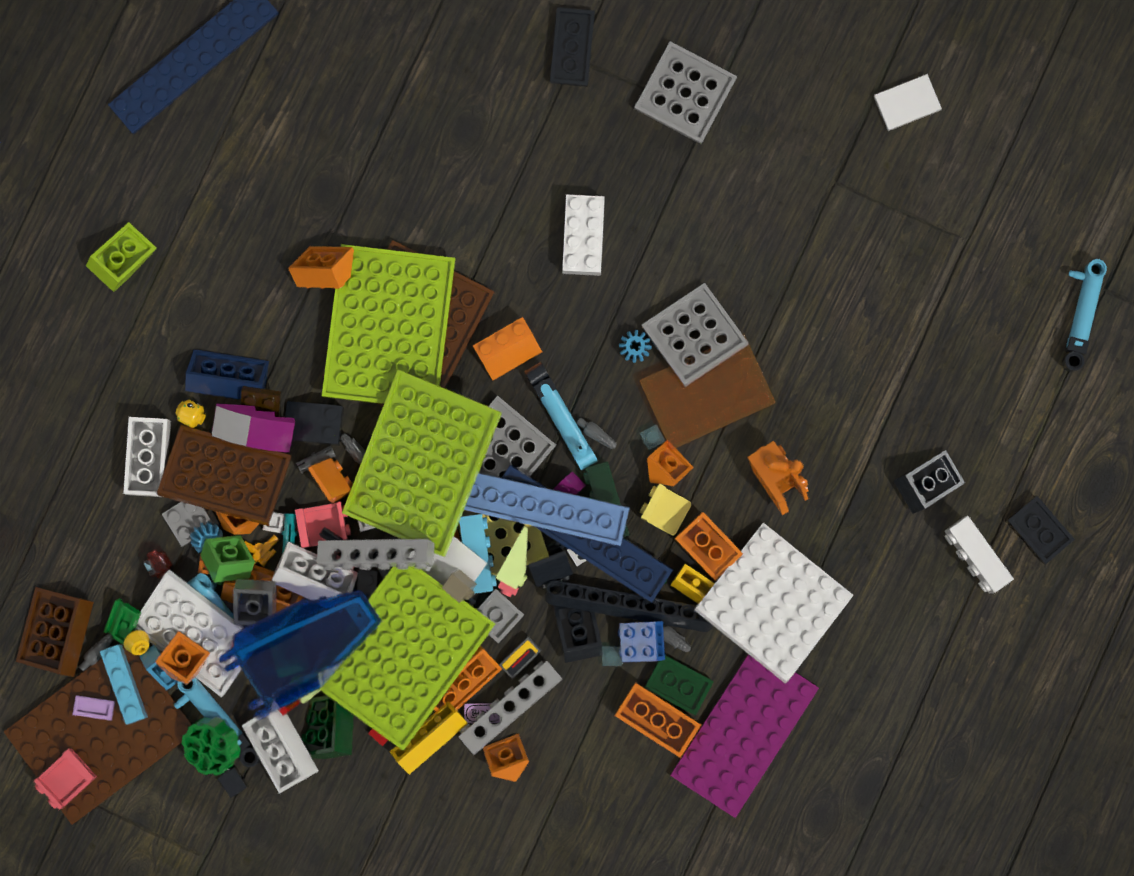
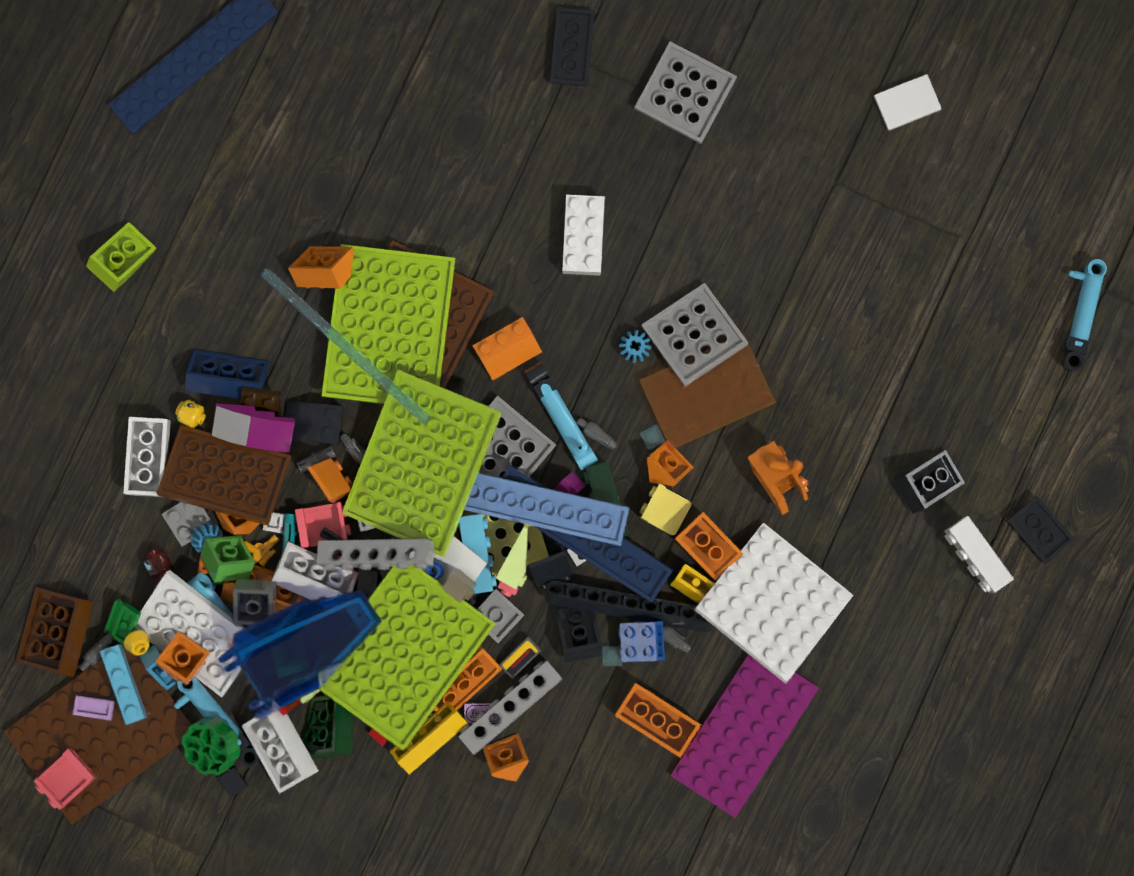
(345, 346): none -> clear light blue axle
(430, 570): none -> blue plate
(679, 685): dark green plate -> none

